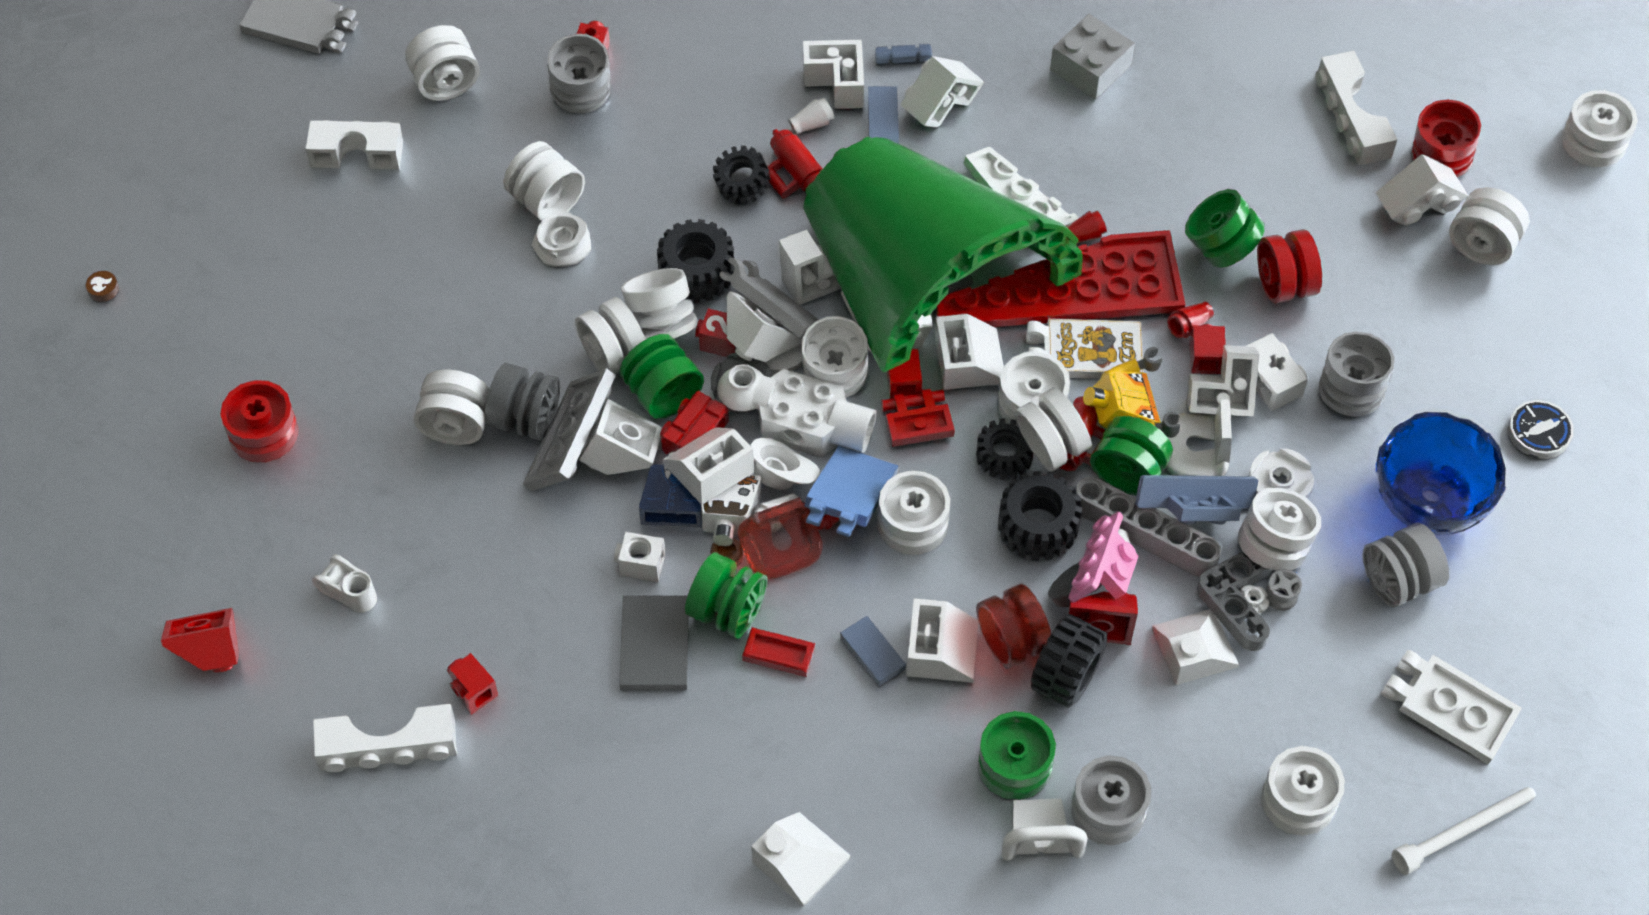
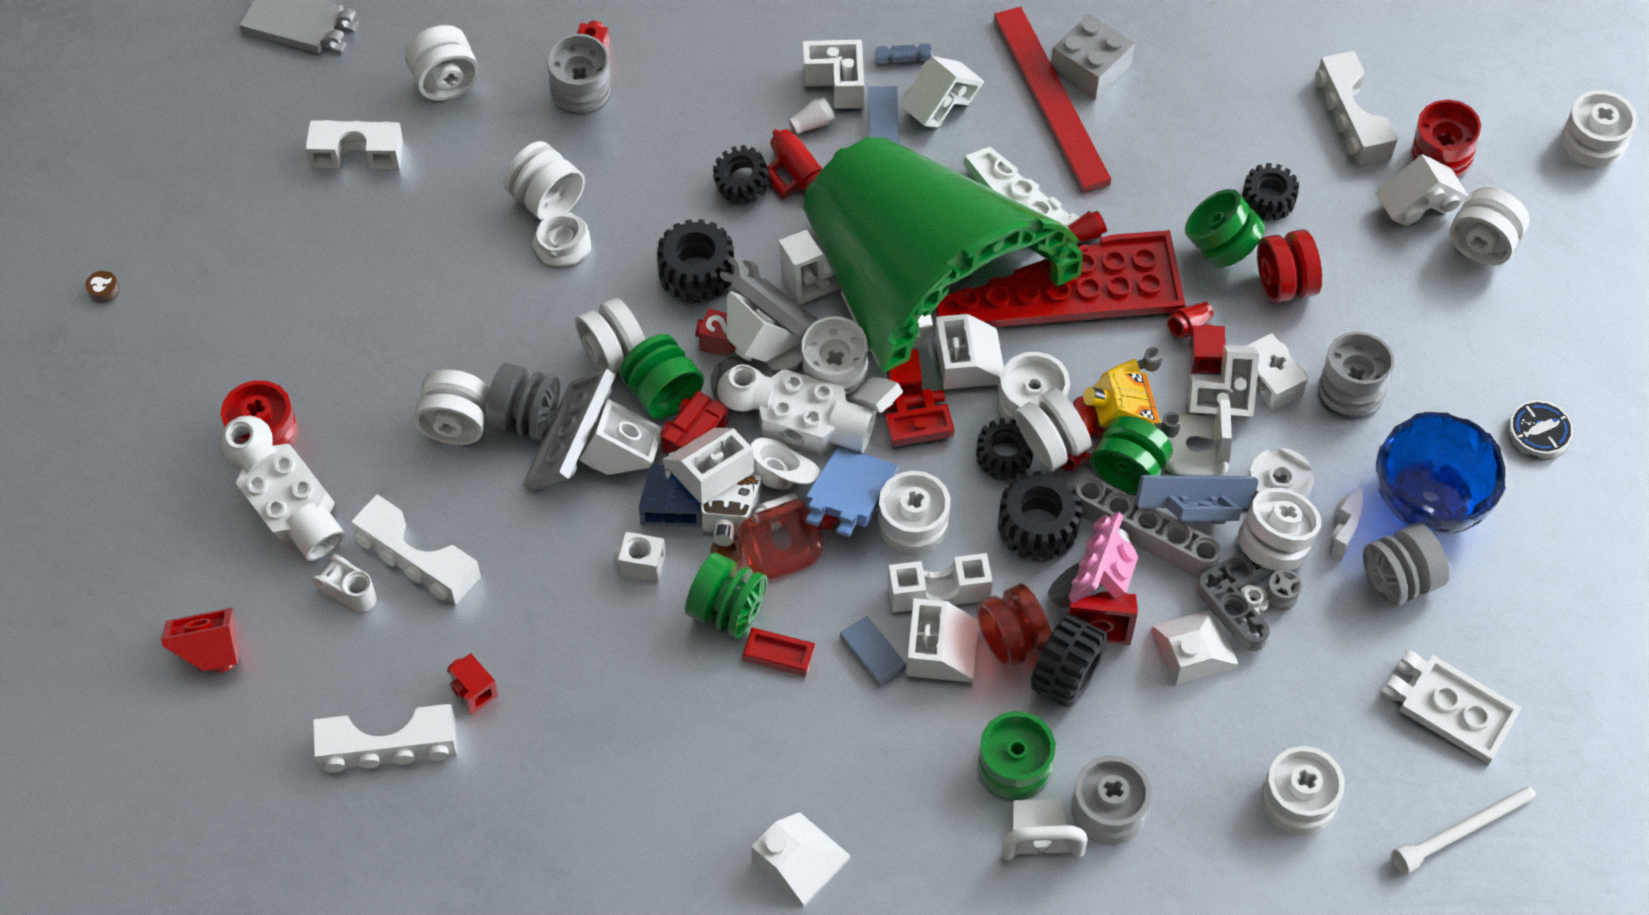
(281, 488): none -> white brick
(445, 571): none -> white arch
(654, 643): dark grey tile -> none
(660, 302): white wheel -> none
(876, 394): none -> white slope
(962, 583): none -> white arch
(1052, 100): none -> red tile
(1087, 346): tile -> none
(1275, 179): none -> black tyre
(1347, 521): none -> white slope

